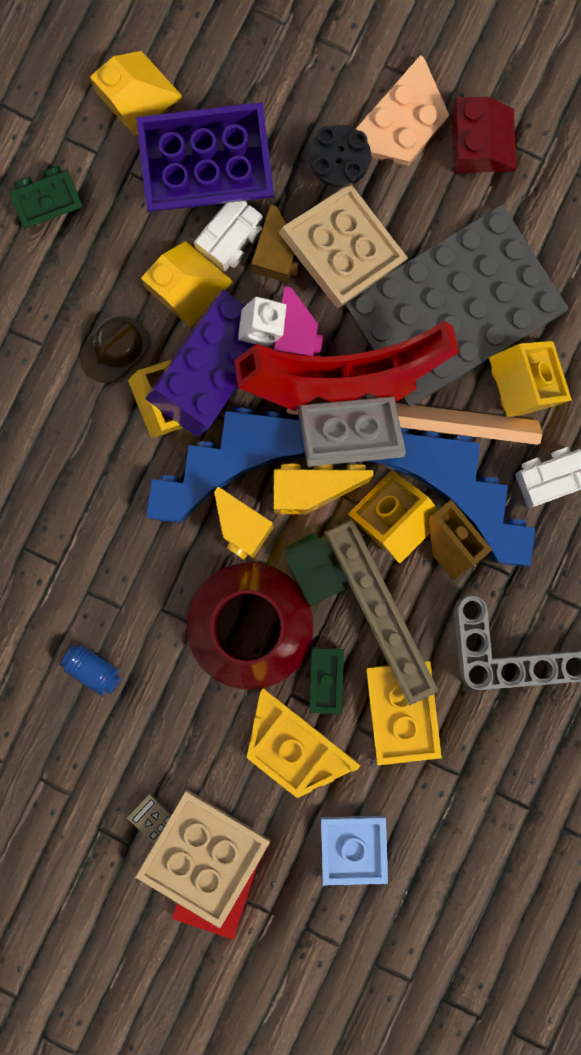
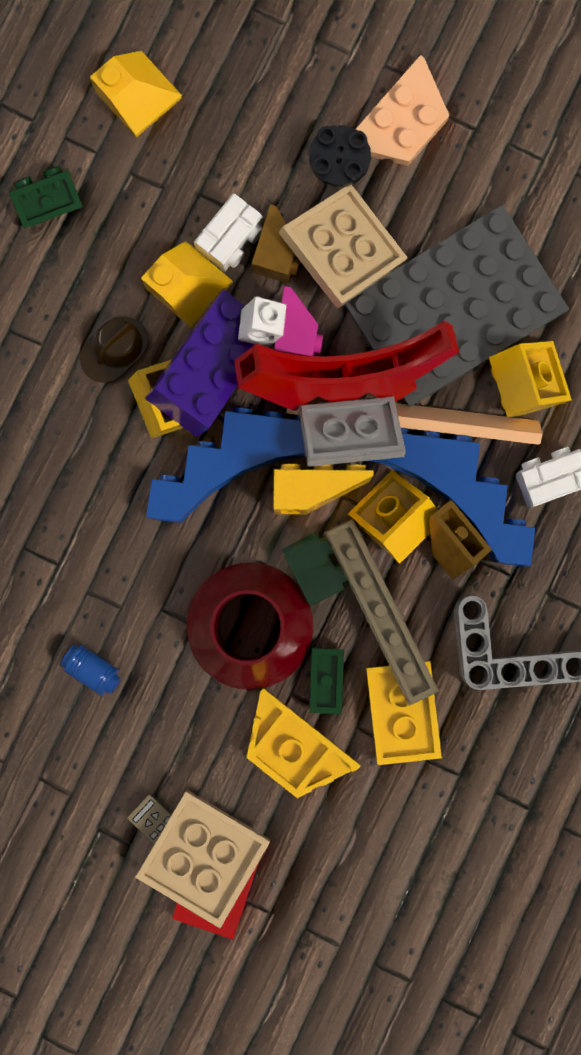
(205, 157): dark purple slope -> none
(241, 525): yellow slope -> none
(354, 850): light blue plate -> none
(483, 136): dark red slope -> none

